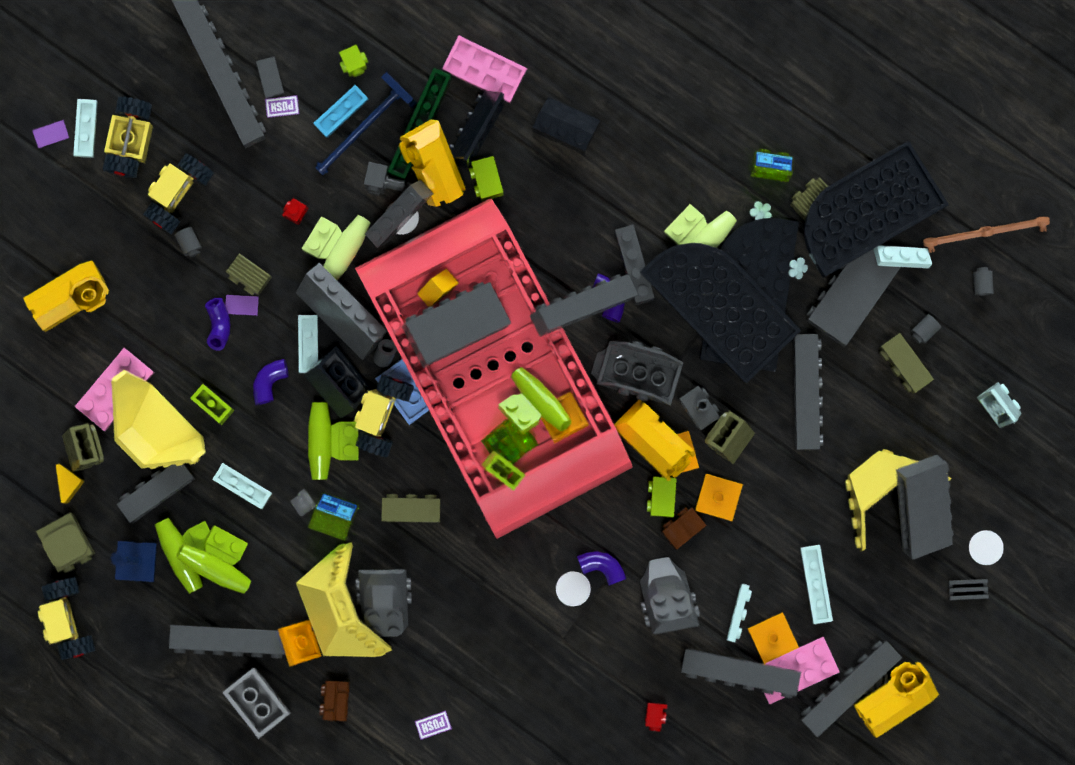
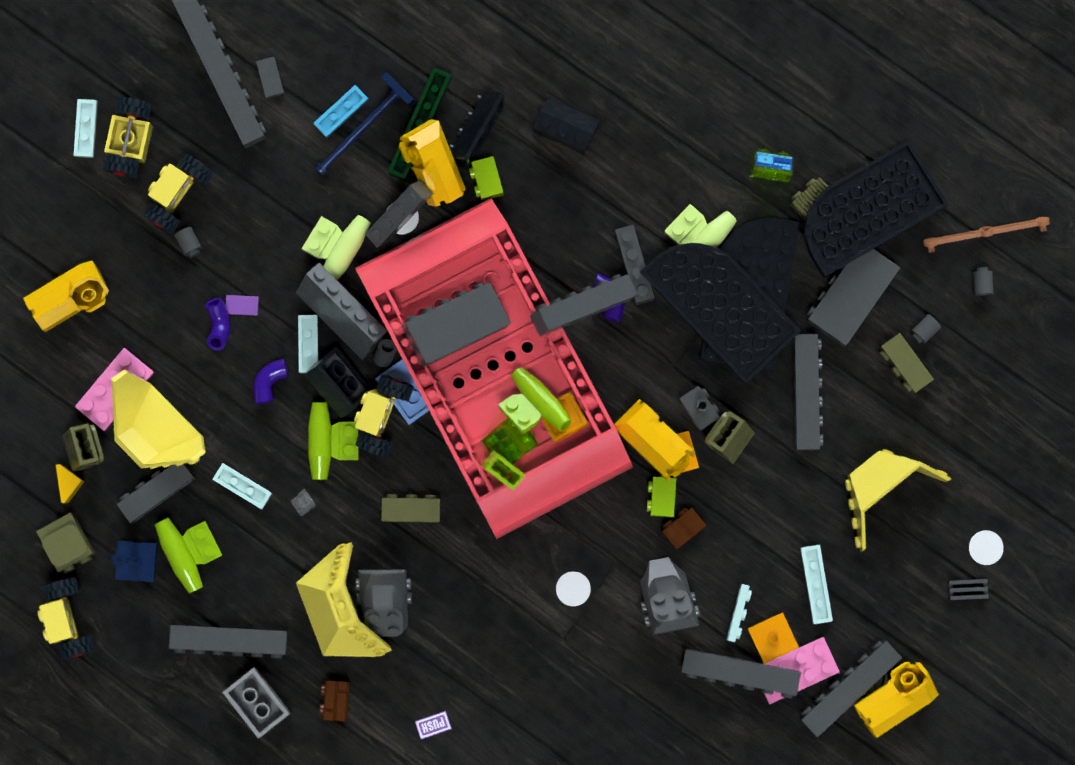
(50, 134): medium lavender sticker -> none
(212, 404): lime brick -> none
(217, 560): lime plate -> none
(248, 274): olive brick -> none
(282, 106): sticker -> none
(295, 211): red brick -> none
(299, 643): light orange plate -> none
(333, 516): slope -> none
(353, 61): lime brick -> none
(378, 180): dark grey brick -> none
(437, 288): yellow slope -> none
(484, 68): bright pink plate -> none
(602, 562): dark purple cylinder -> none
(638, 371): dark grey slope -> none
(655, 716): red brick -> none
(718, 497): light orange plate -> none
(760, 212): light aqua plant -> none
(797, 268): light aqua plant -> none
(902, 256): light aqua plate -> none
(924, 506): dark grey brick -> none
(999, 405): light aqua slope -> none

